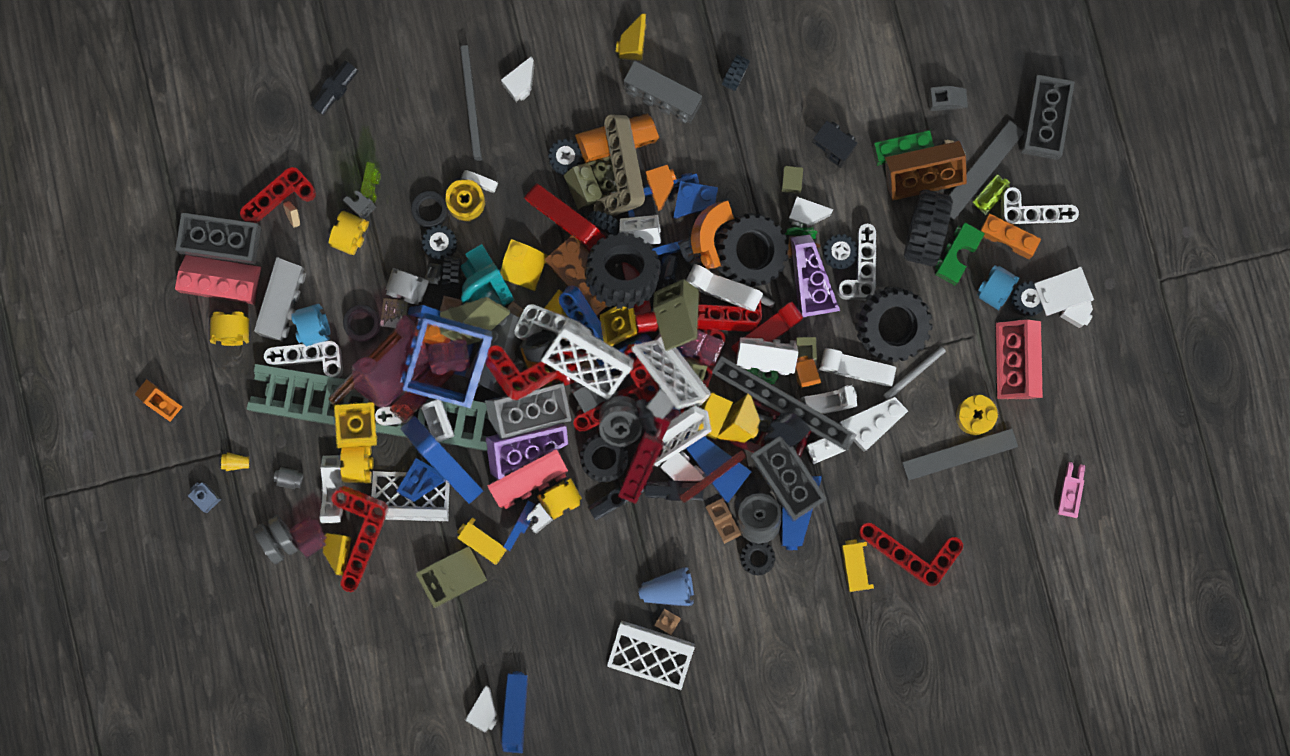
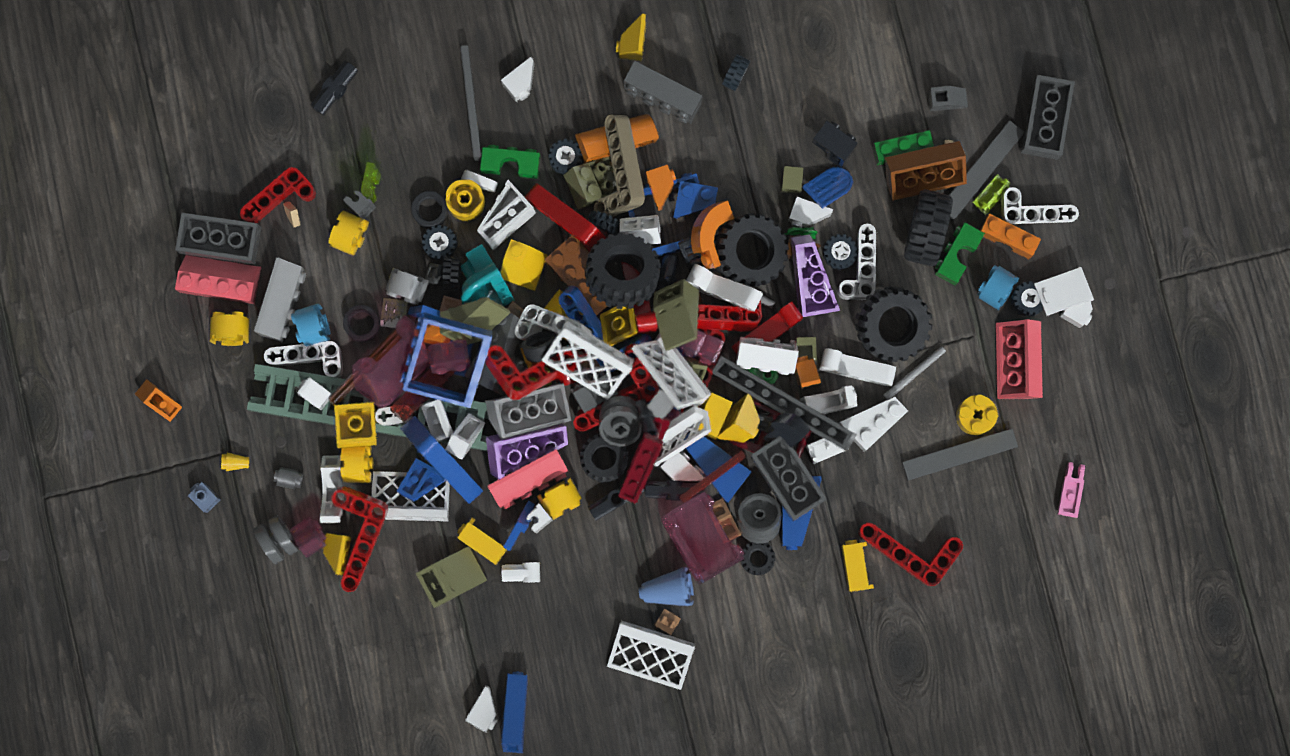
(314, 393): none -> white slope
(464, 436): none -> white slope
(494, 158): none -> green arch
(505, 217): none -> white wedge
(525, 572): none -> white piece
(701, 538): none -> clear pink windscreen
(829, 186): none -> blue window

